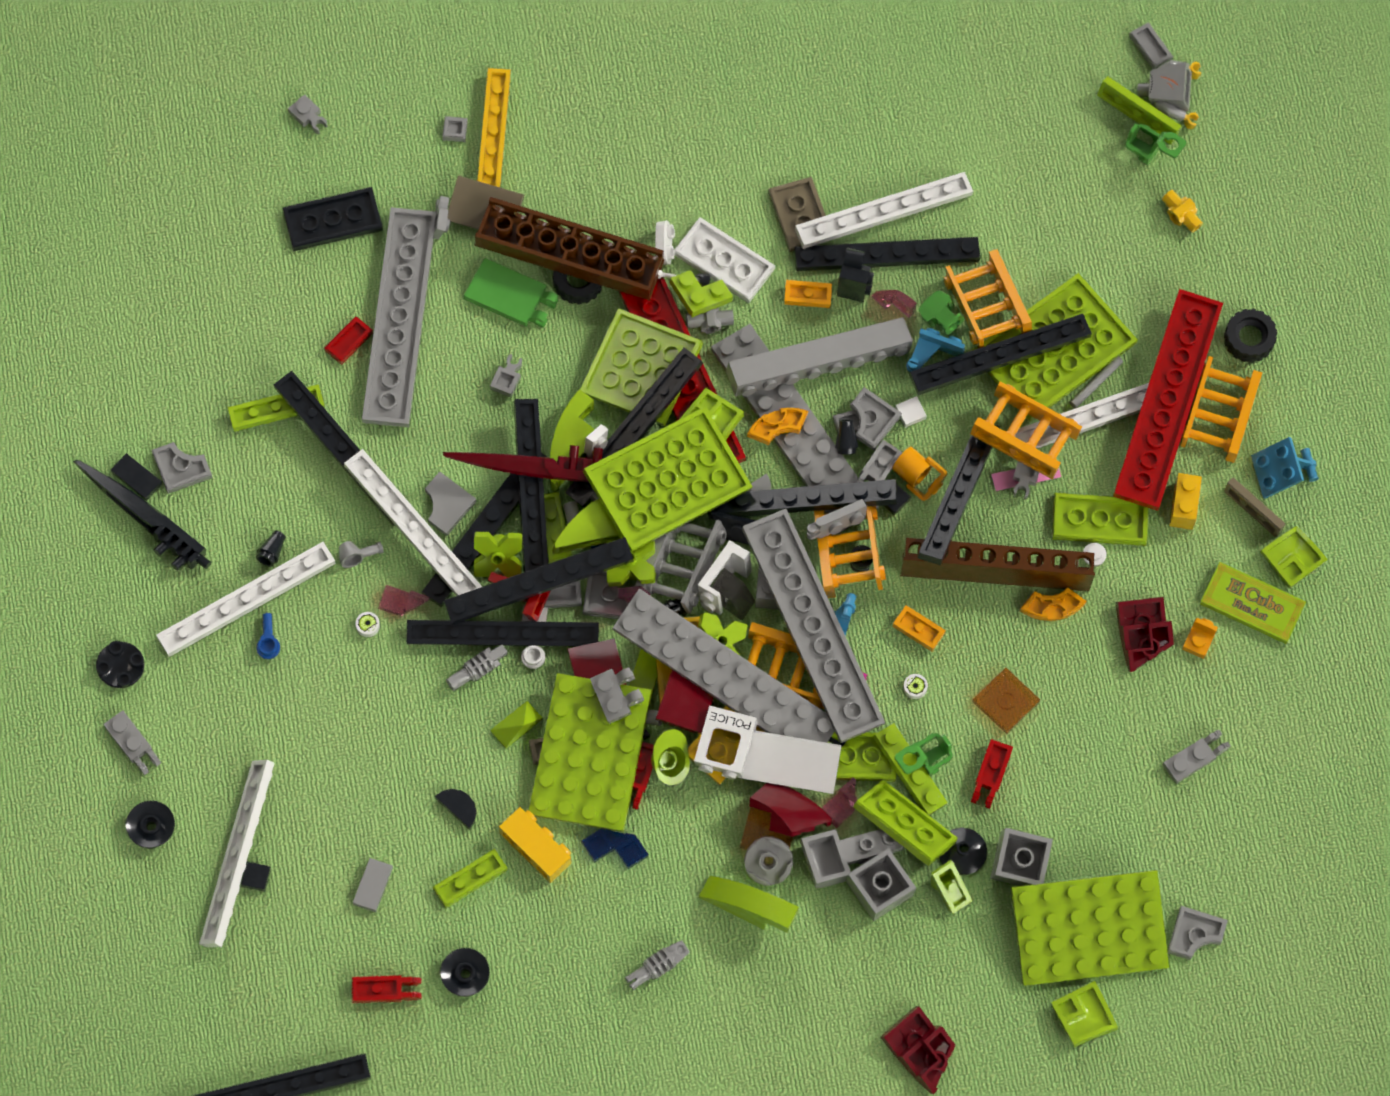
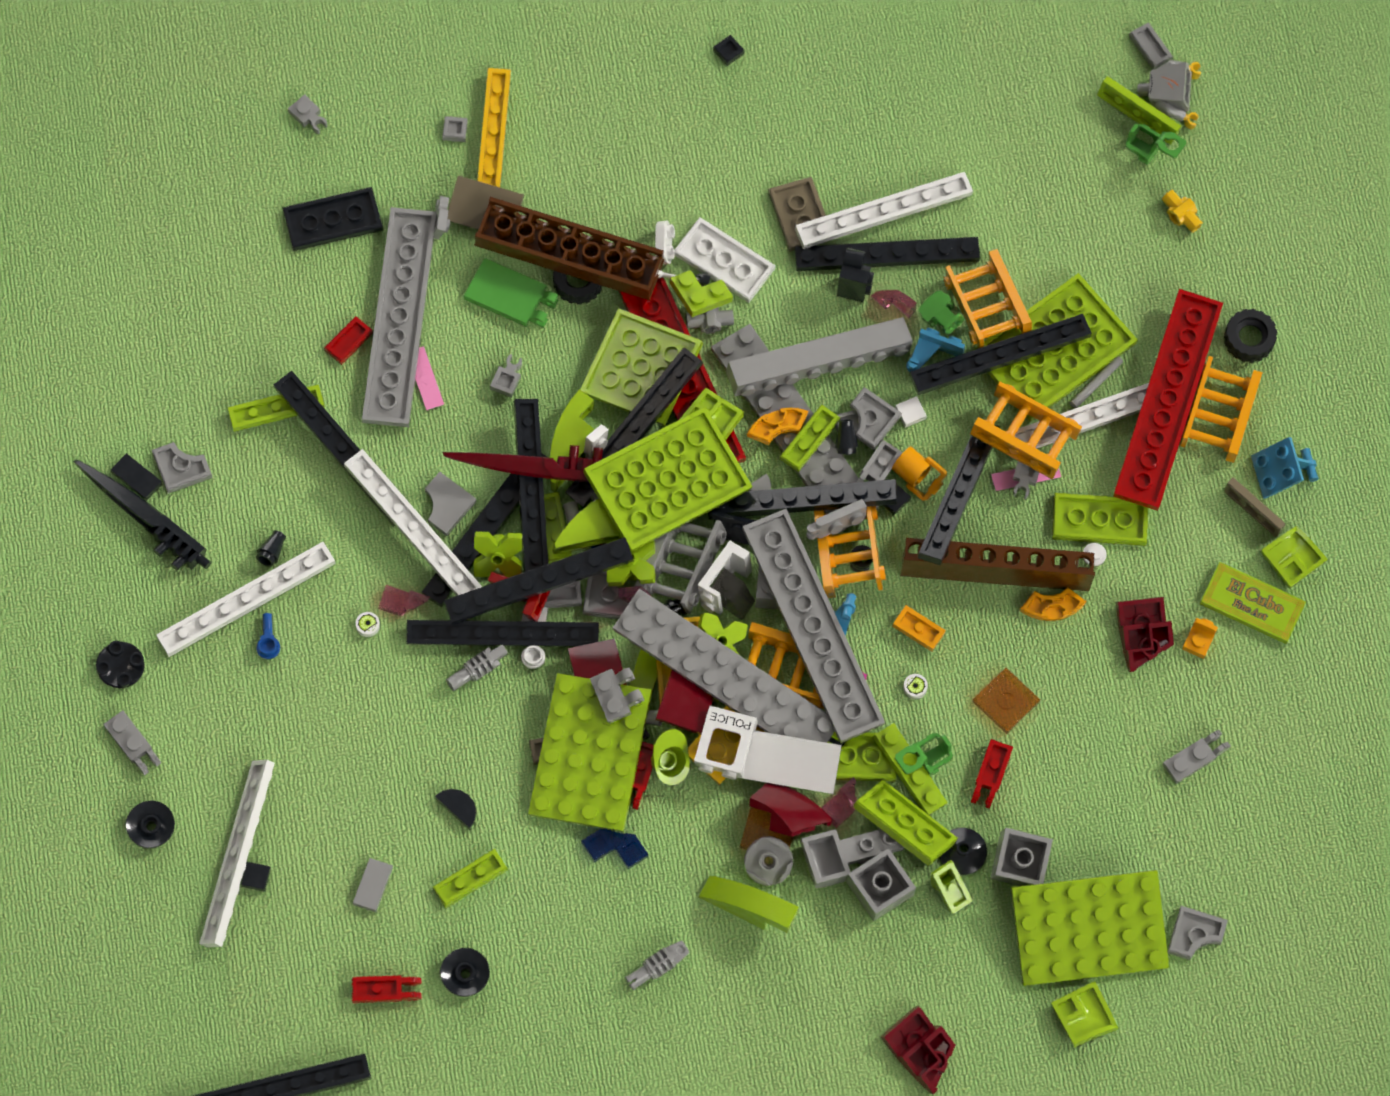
(351, 555): light grey bar -> none
(427, 382): none -> bright pink piece
(516, 724): lime slope -> none
(535, 844): yellow brick -> none
(728, 50): none -> black tile
(808, 294): light orange plate -> none
(810, 438): none -> lime tile
(1185, 501): yellow brick -> none

